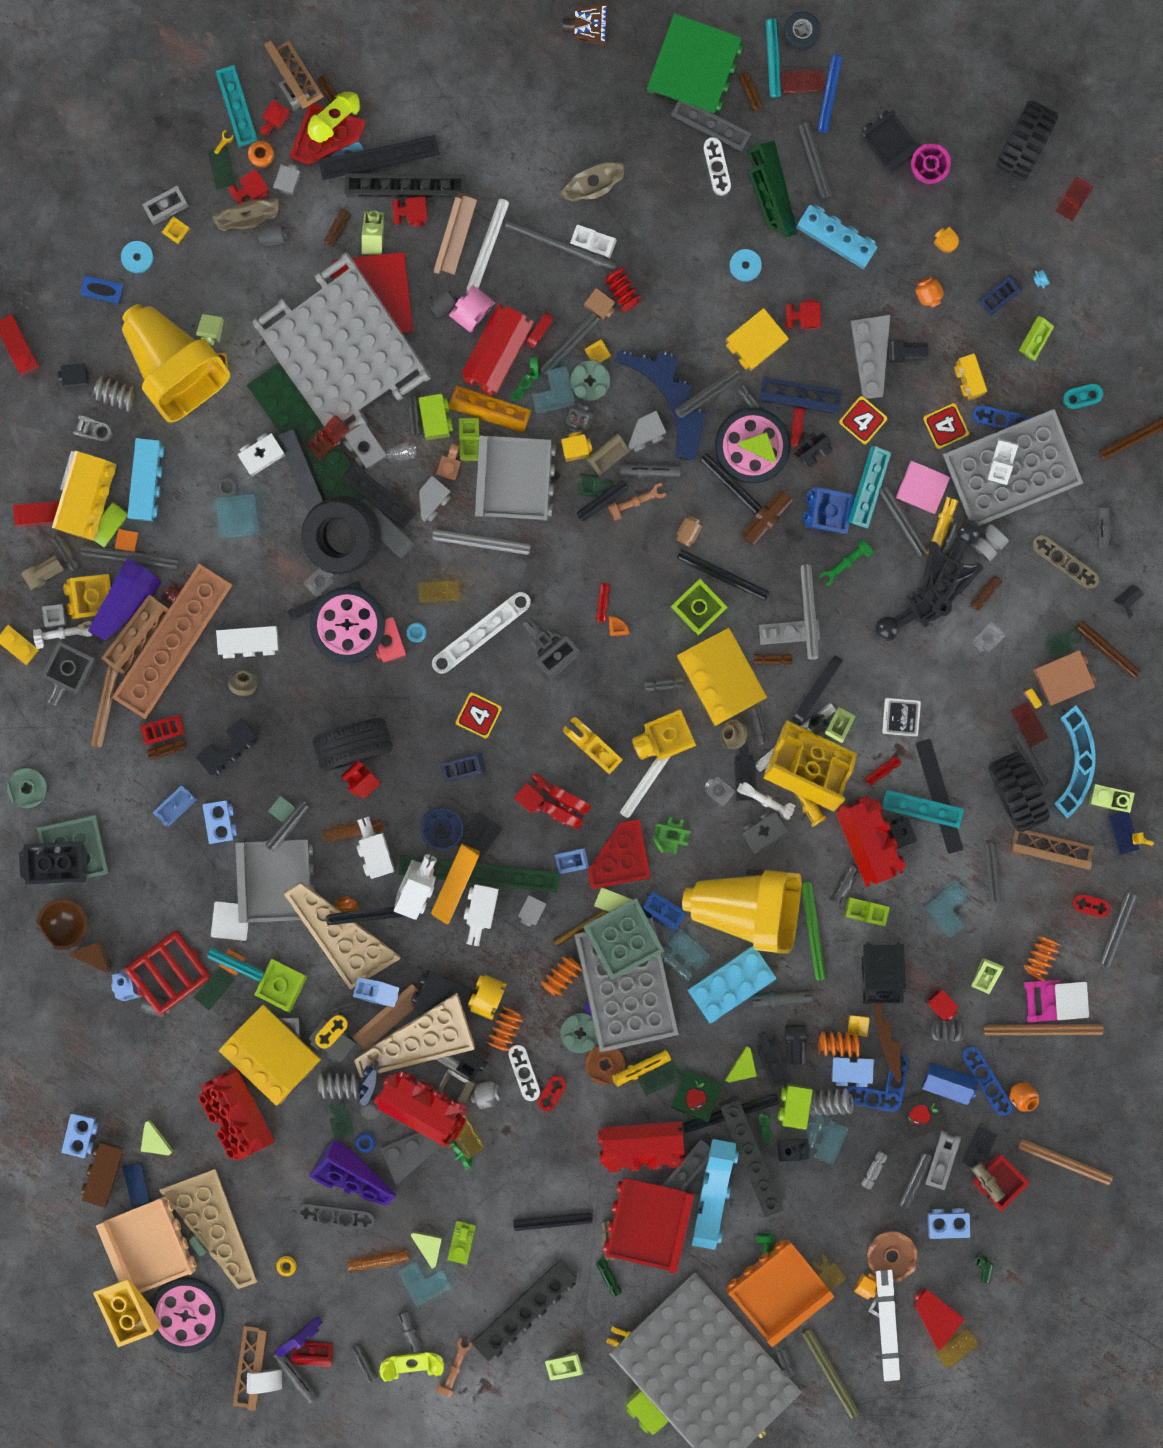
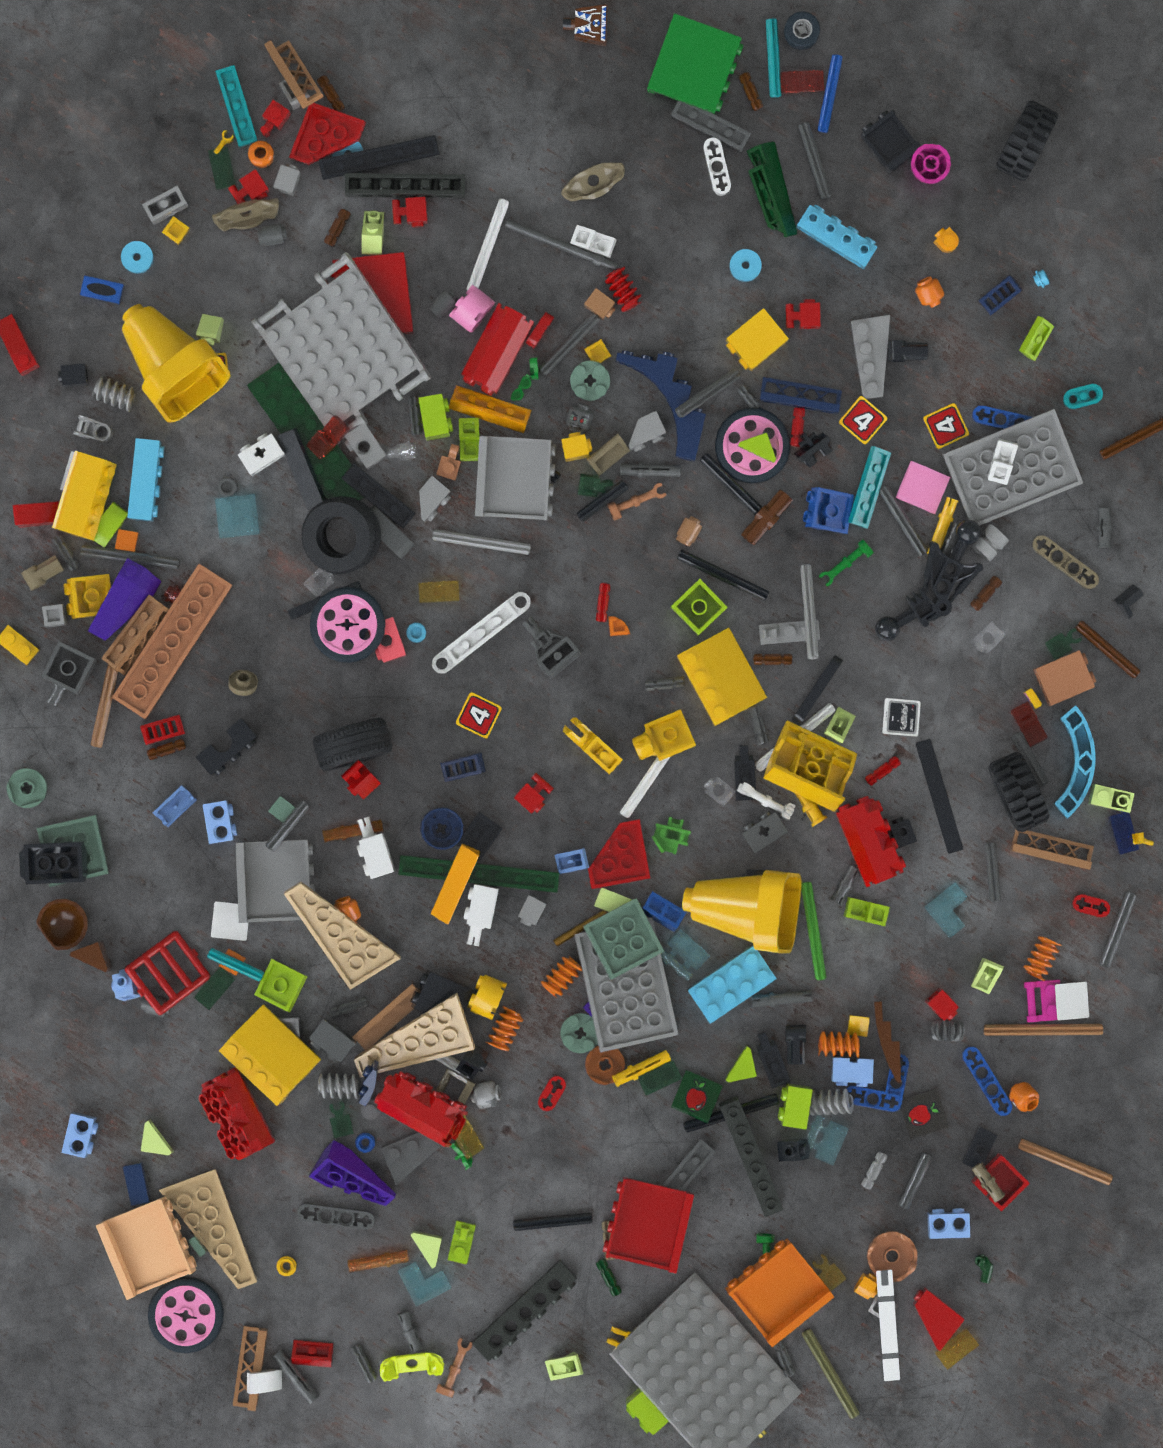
(61, 633): white piece -> none
(102, 1174): reddish brown brick -> none
(126, 1312): yellow slope -> none
(247, 641): white brick -> none
(298, 1339): dark purple wing -> none
(321, 125): neon yellow piece -> none
(327, 1028): yellow beam -> none
(362, 915): black axle -> none
(376, 992): light blue brick -> none
(416, 888): white brick -> none
(455, 233): medium nougat fence -> none
(533, 1084): white beam -> none
(560, 394): clear light blue plate -> none
(566, 807): red wheel -> none
(641, 1145): red brick -> none
(713, 1194): medium azure brick -> none
(733, 734): dark tan plate -> none
(766, 1134): green piece -> none
(818, 723): black plate -> none
(883, 973): black container -> none
(922, 808): teal plate -> none
(942, 1160): light grey plate -> none
(950, 1084): brick -> none
(972, 380): yellow piece -> none
(1074, 198): clear red slope -> none

